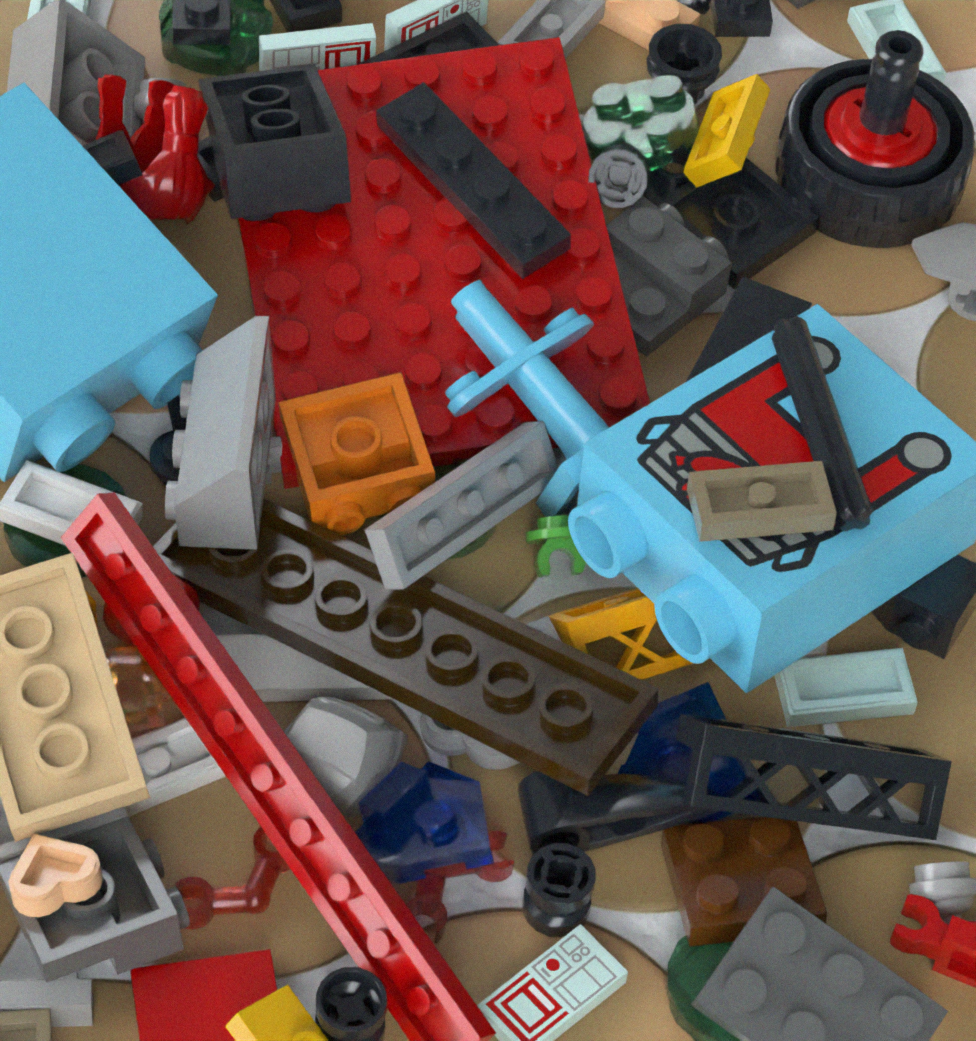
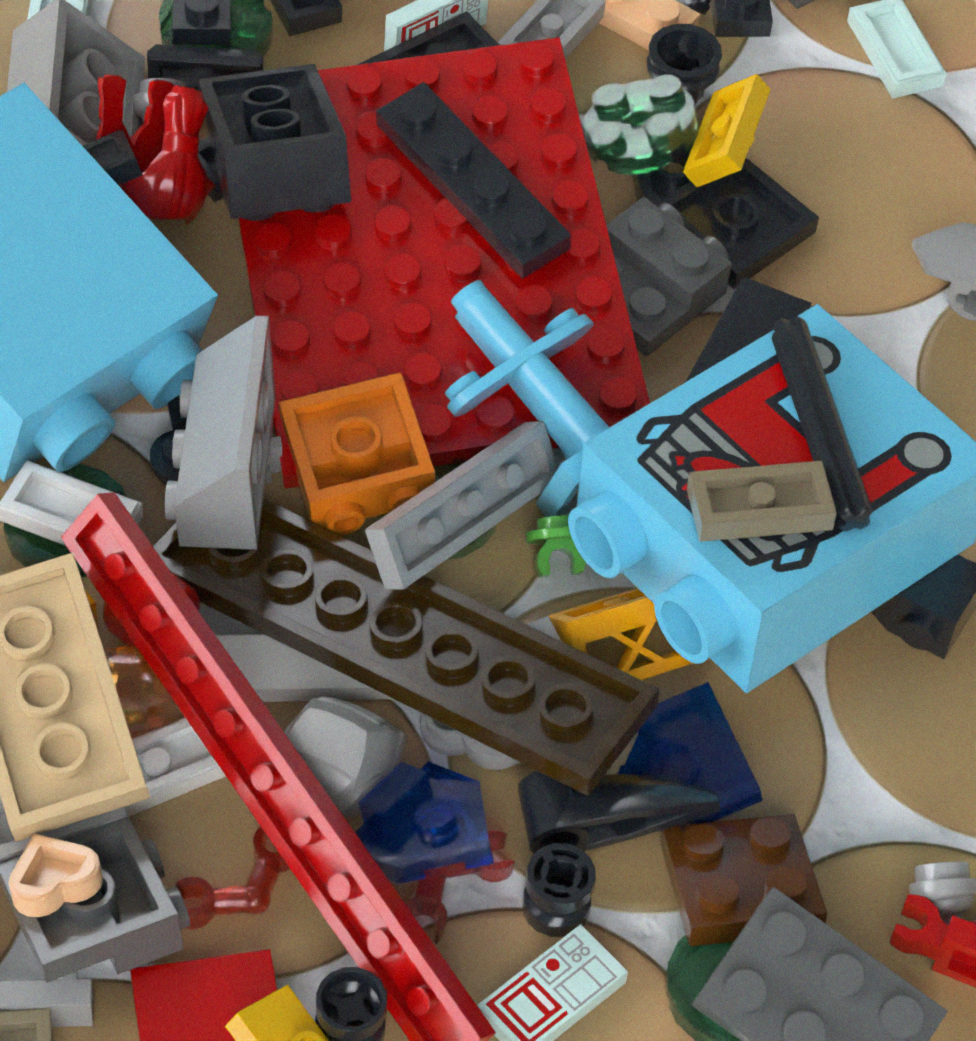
(196, 63): none -> black tile
(322, 47): light aqua tile -> none
(626, 168): wheel -> none
(816, 751): black fence -> none
(846, 687): light aqua tile -> none
(876, 147): black wheel -> none

